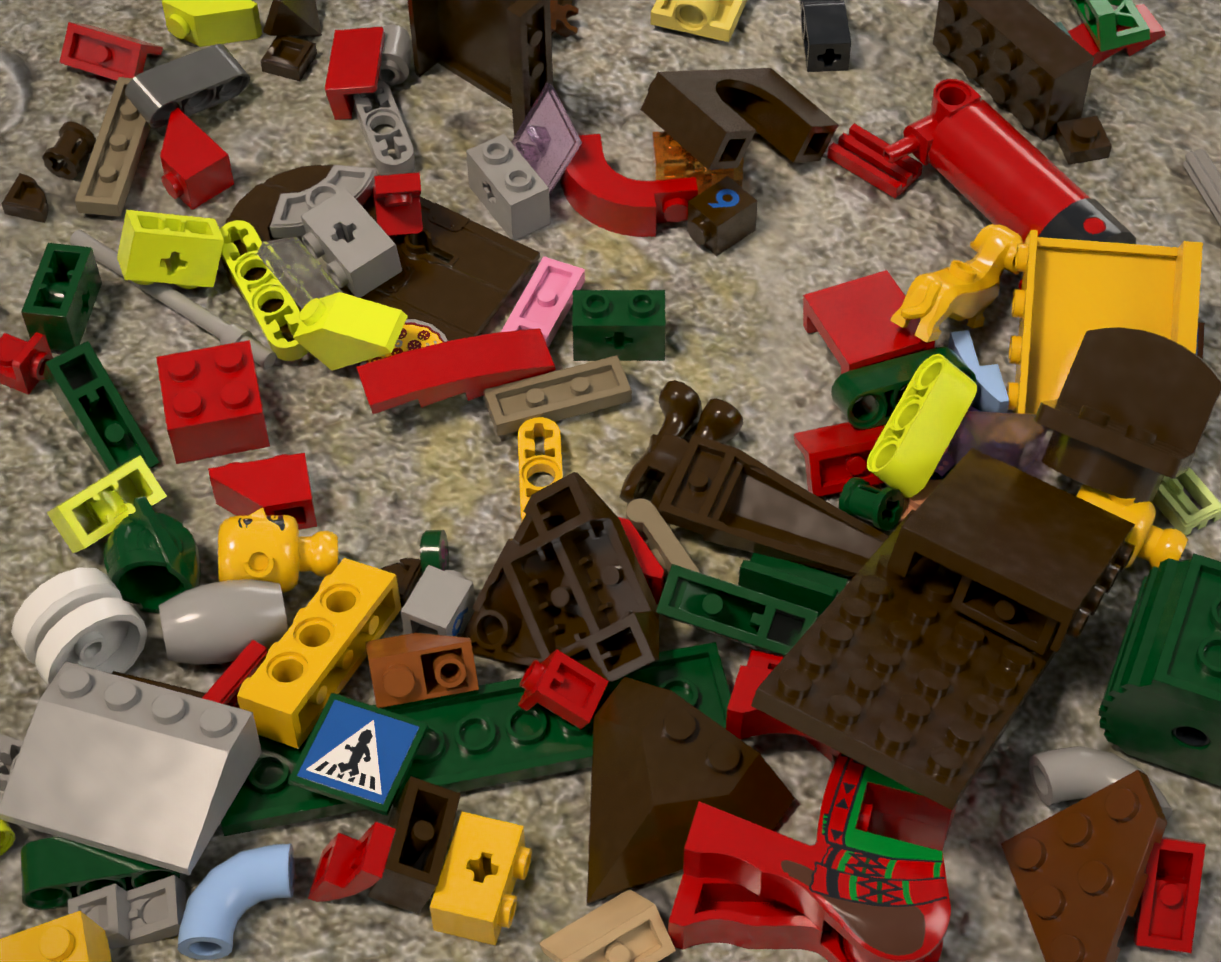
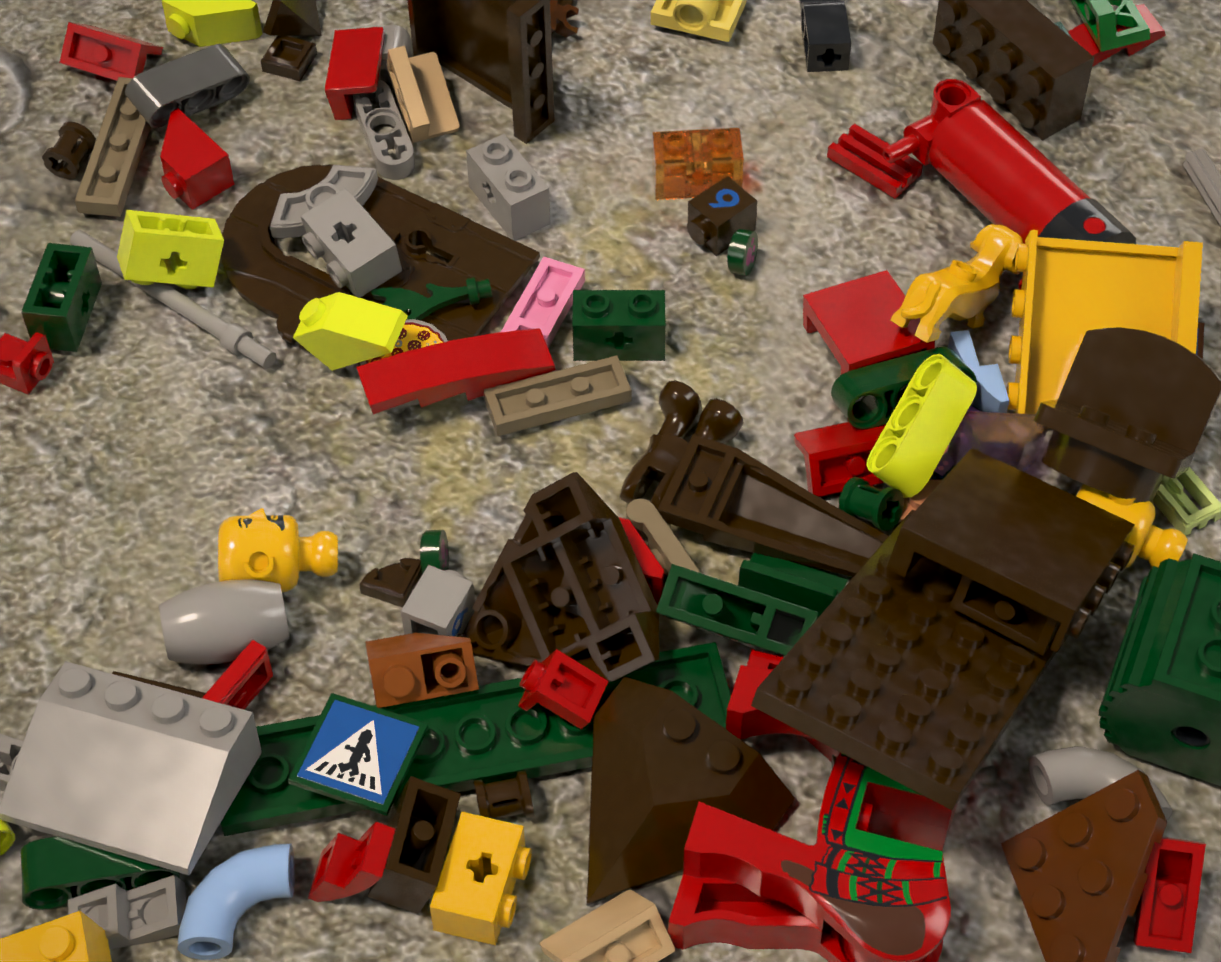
(26, 200): dark brown tile -> none
(81, 622): white wheel -> none
(96, 408): dark green slope -> none
(104, 504): neon yellow brick -> none
(151, 557): dark green helmet -> none
(212, 402): red brick -> none
(261, 290): neon yellow beam -> none
(275, 484): red slope -> none
(297, 270): clear plate -> none
(320, 651): yellow brick -> none
(398, 203): red slope -> none
(421, 306): none -> dark green piece
(422, 94): none -> tan panel
(504, 797): none -> dark brown bush
(531, 464): yellow beam -> none
(547, 137): piece -> none
(621, 202): red arch -> none
(721, 110): dark brown arch -> none
(742, 252): none -> dark green tile
(1082, 140): dark brown plate -> none

